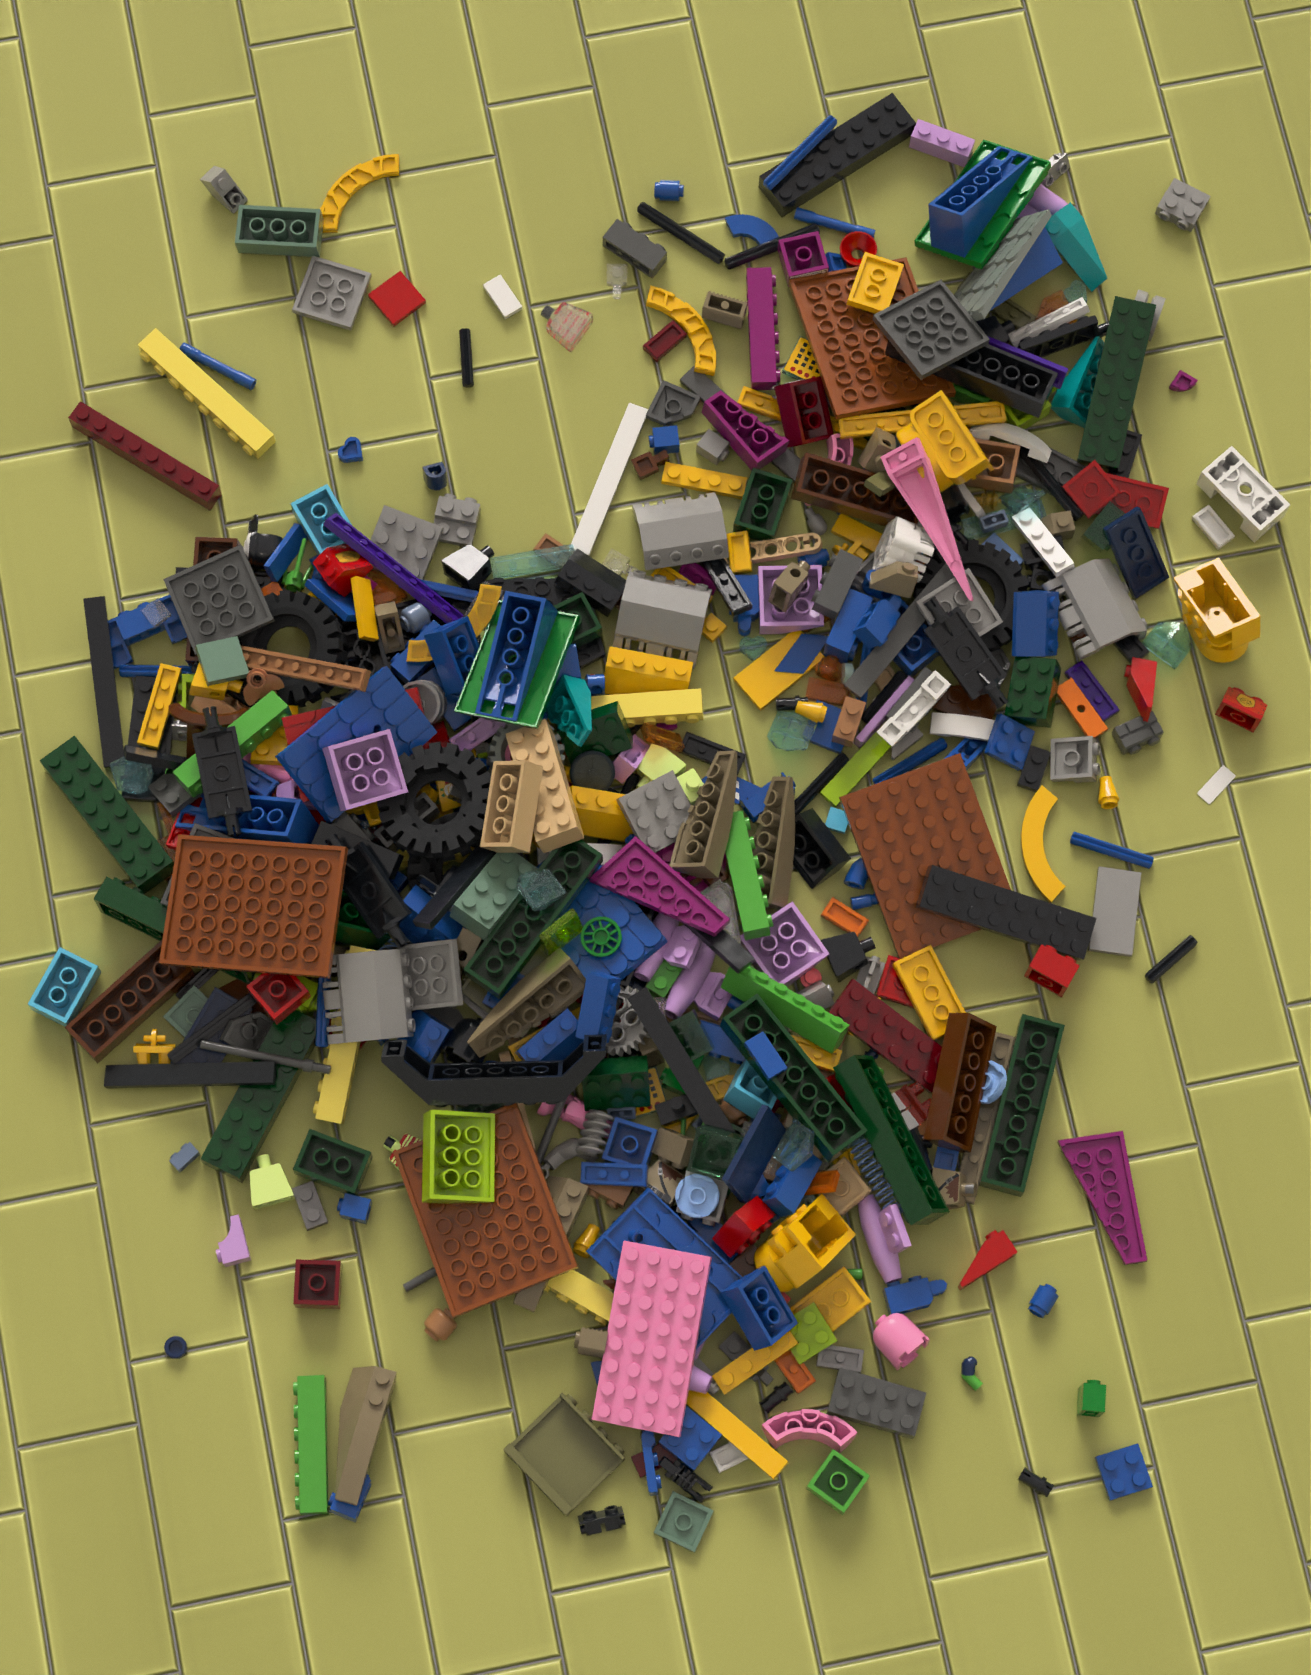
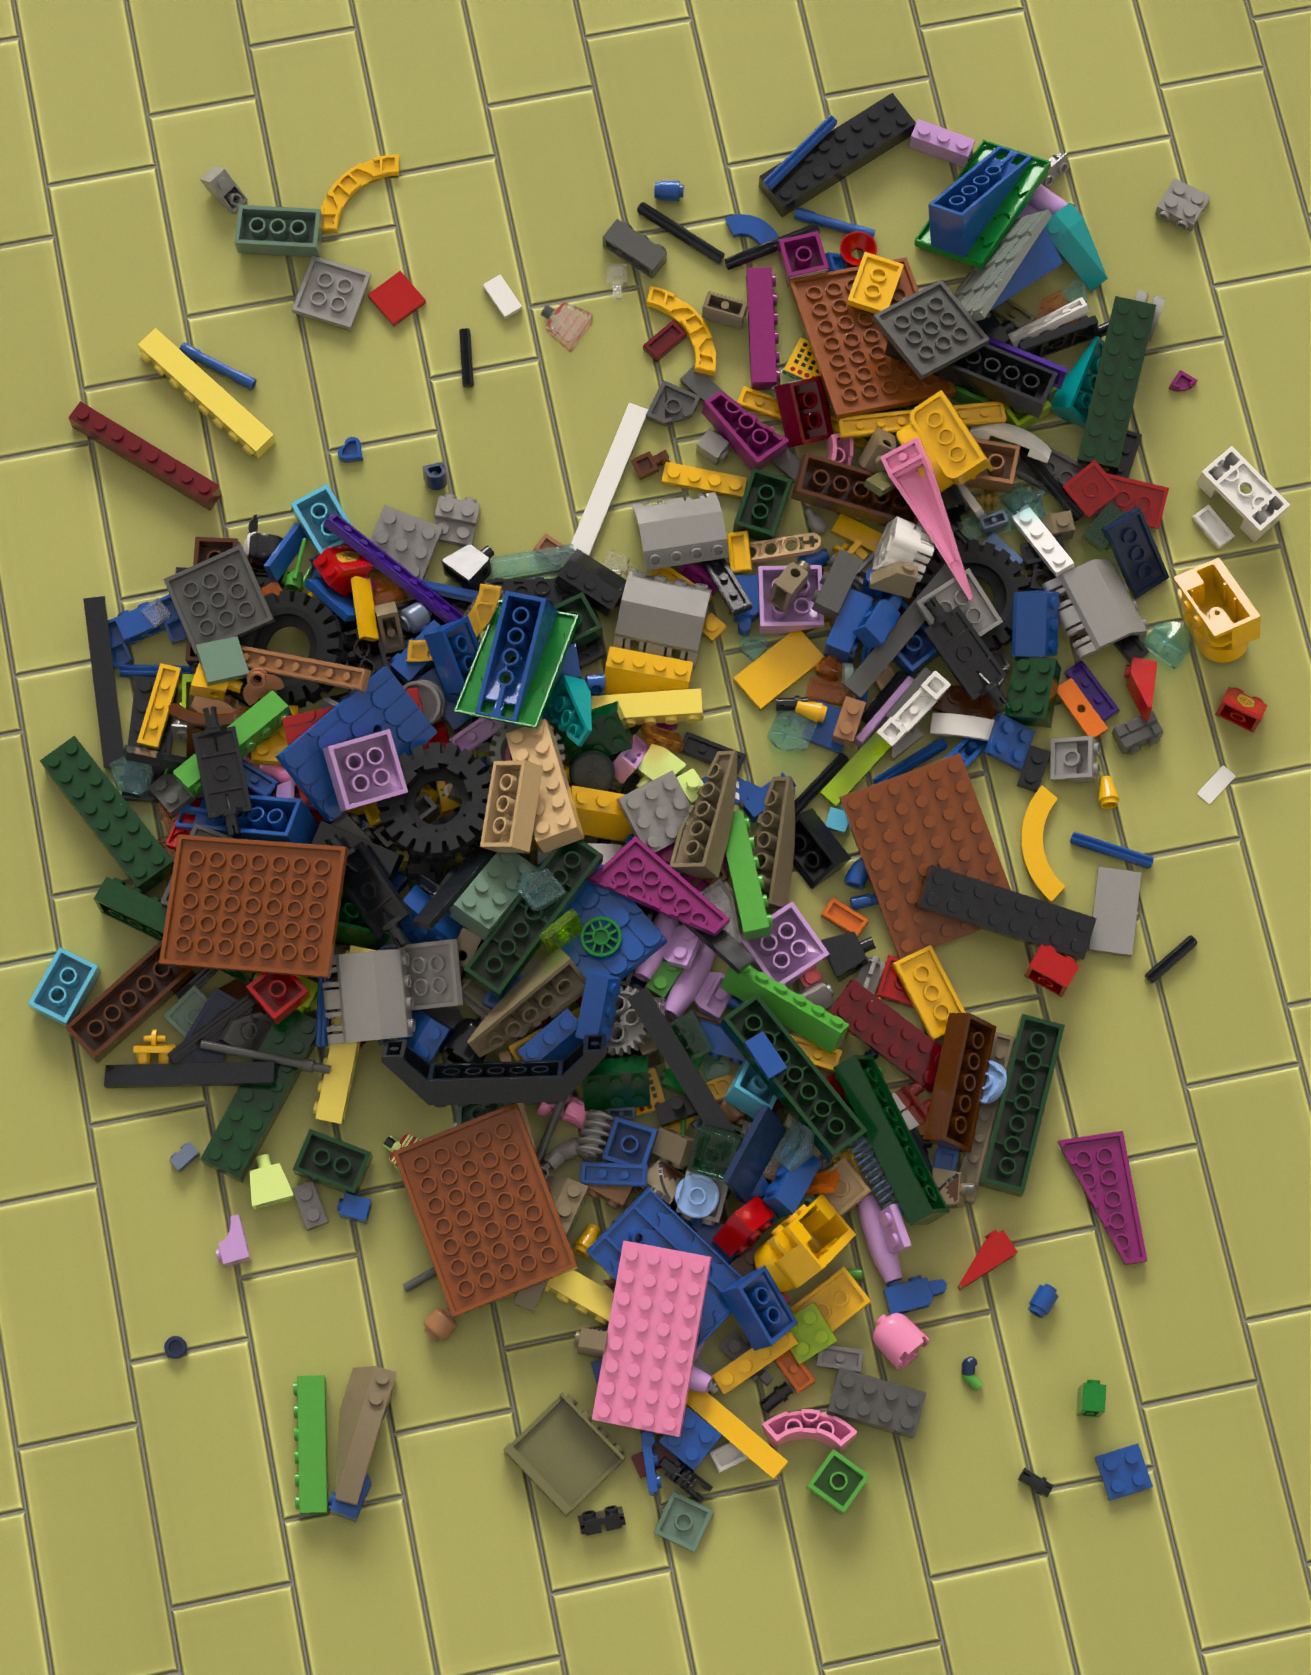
(317, 1284): dark red brick -> none
(458, 1157): lime slope -> none
(664, 439): blue brick -> none
(802, 653): blue sticker -> none

